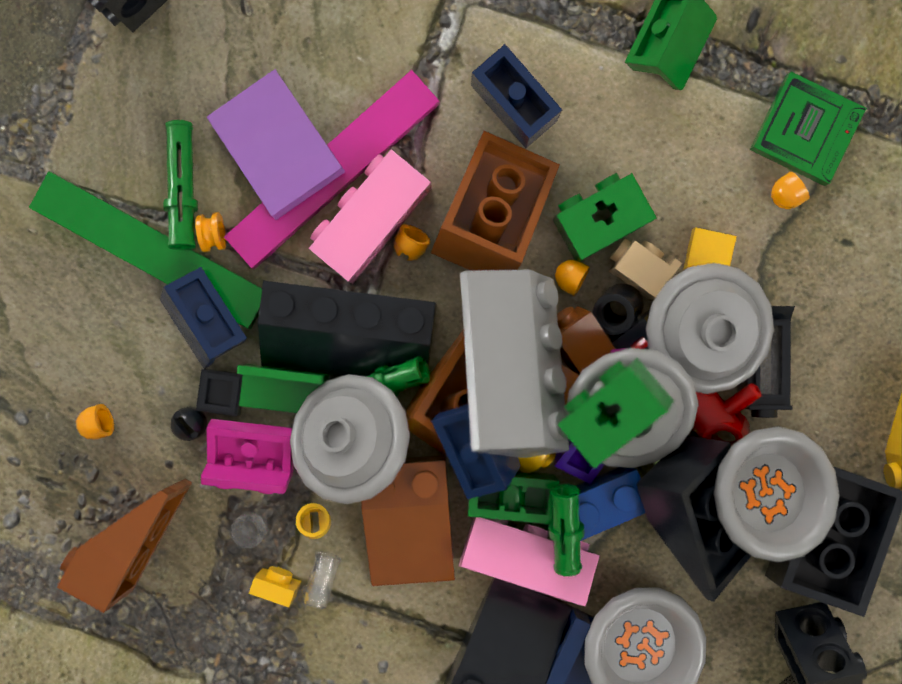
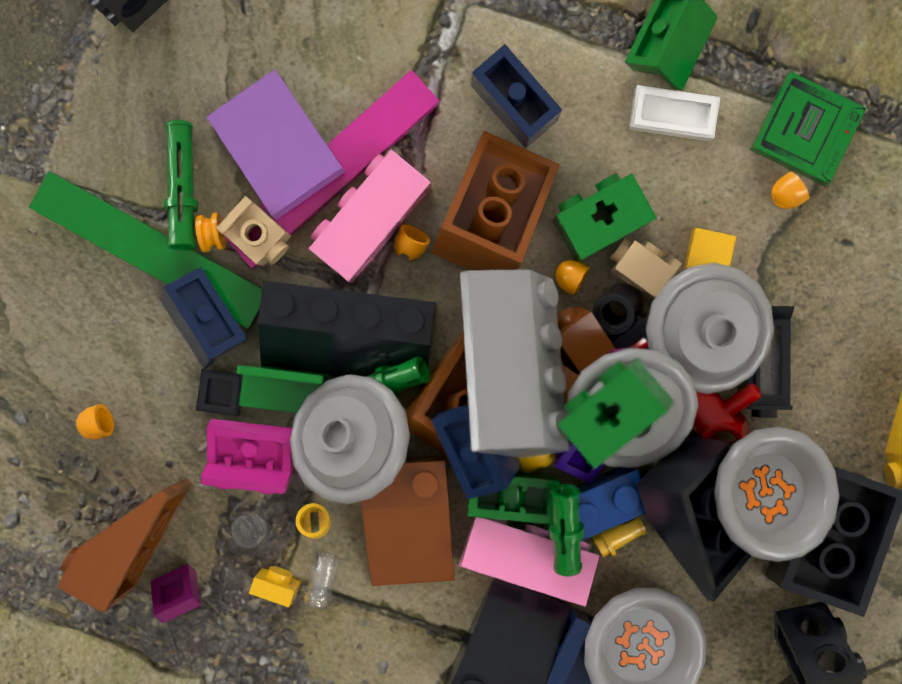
(175, 593): none -> magenta plate
(195, 419): black hinge -> none
(242, 220): none -> tan brick
(618, 536): none -> yellow pin
(674, 113): none -> white tile

